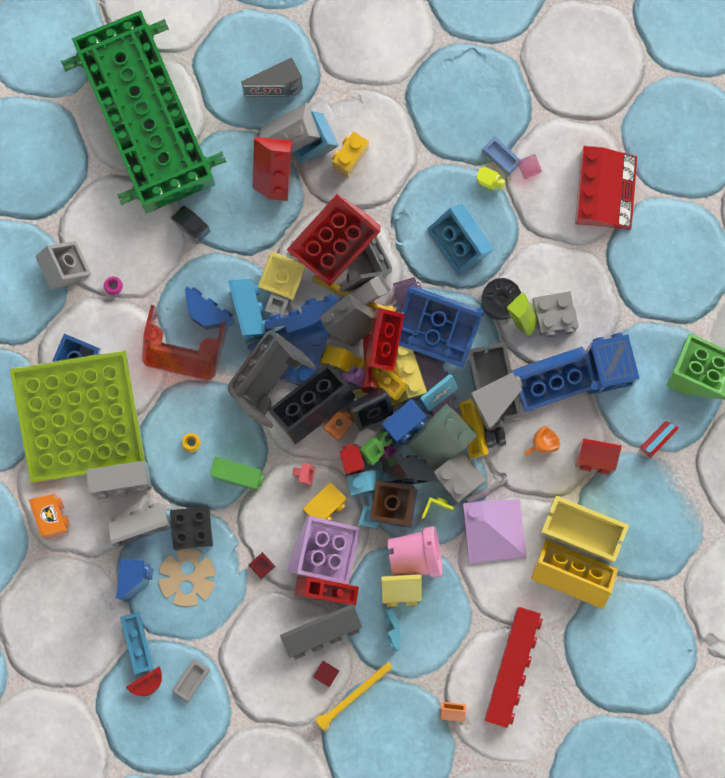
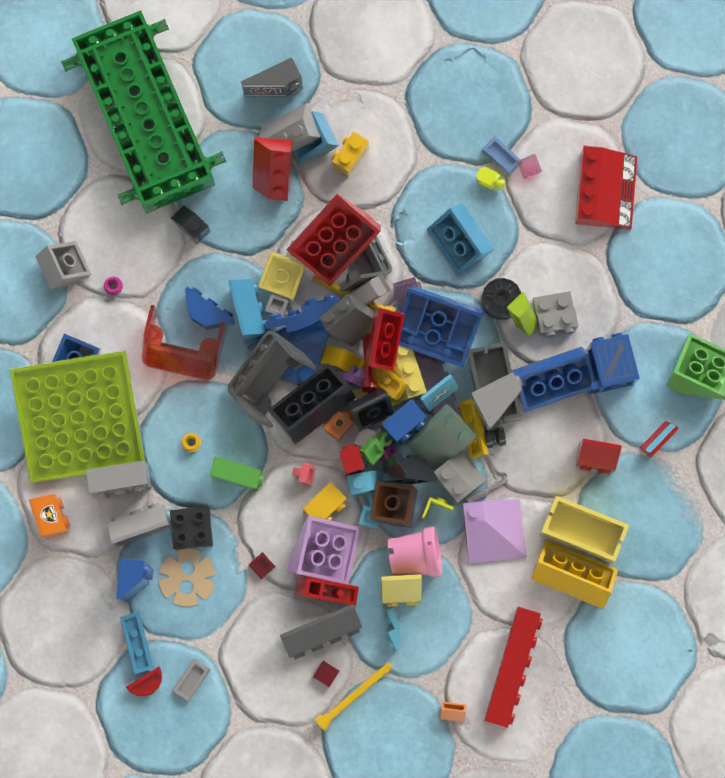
(544, 441): orange piece -> none

